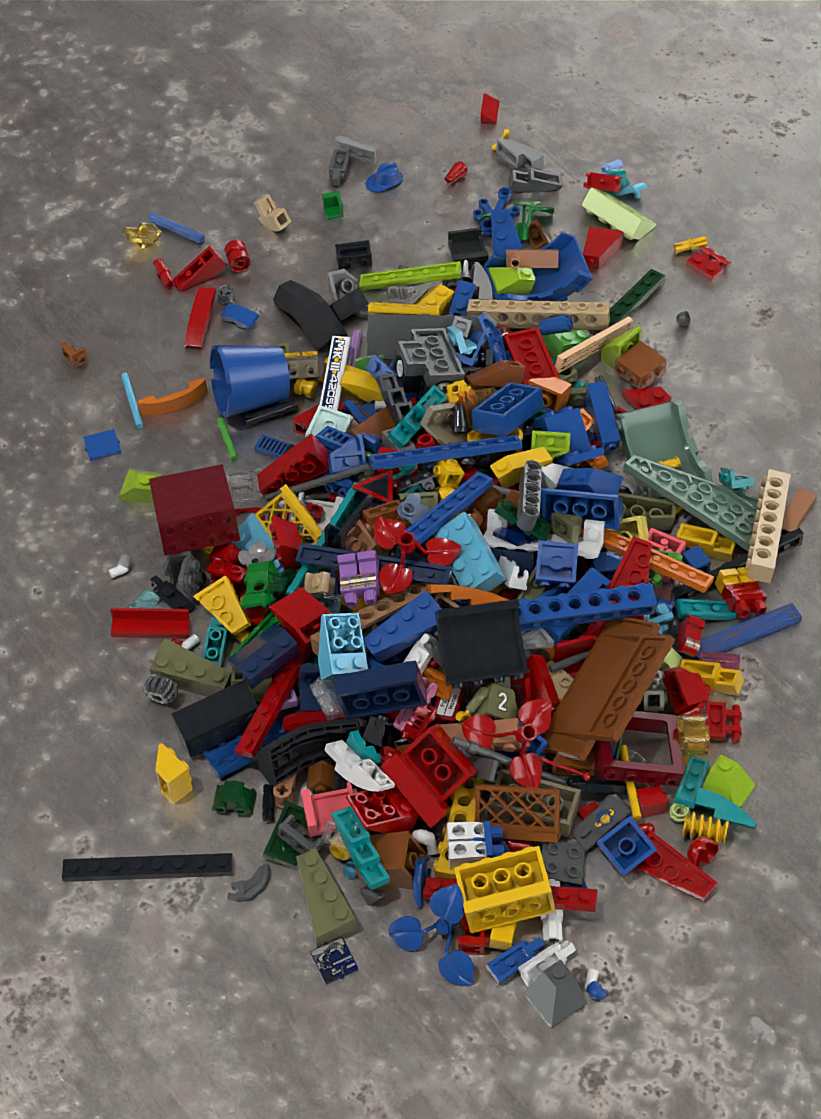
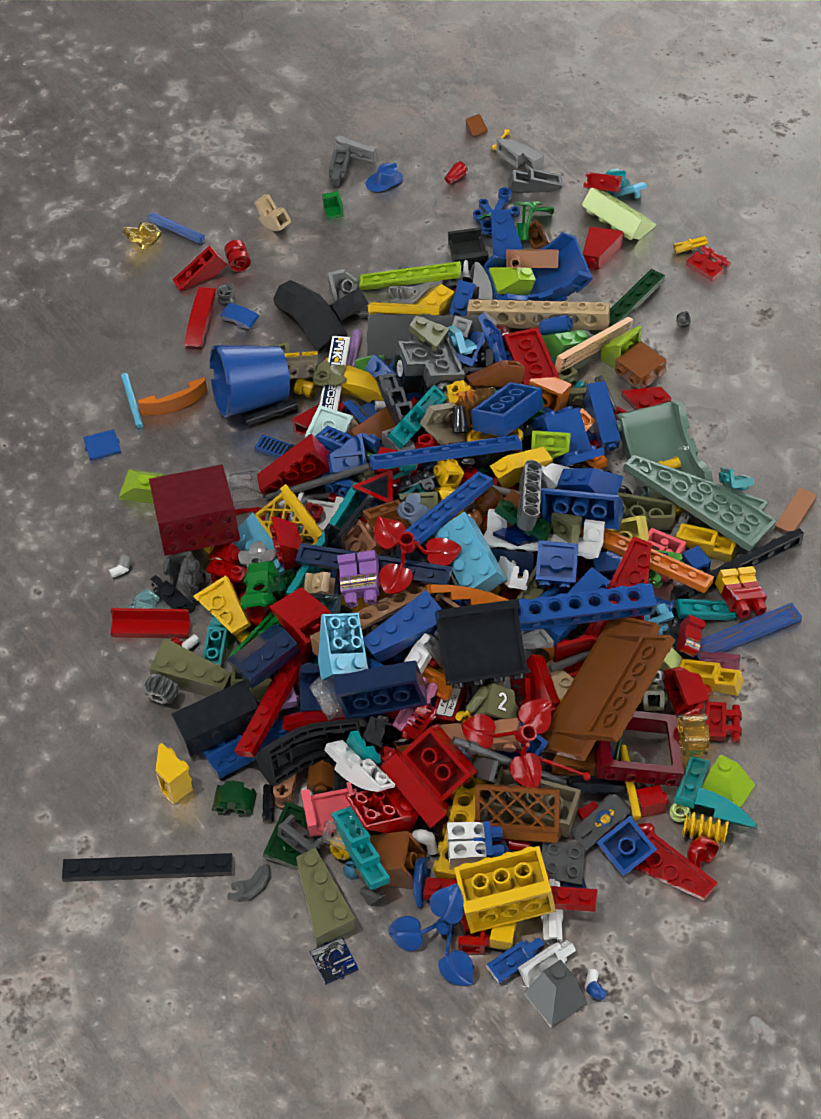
(73, 356): dark orange bracket -> none
(164, 273): red pin -> none
(227, 439): bright green bar -> none
(329, 374): none -> olive plate
(353, 255): black hinge -> none
(428, 331): none -> olive wing
(476, 125): none -> dark orange slope
(489, 109): red slope -> none
(615, 164): light blue pin -> none
(768, 526): tan brick -> none

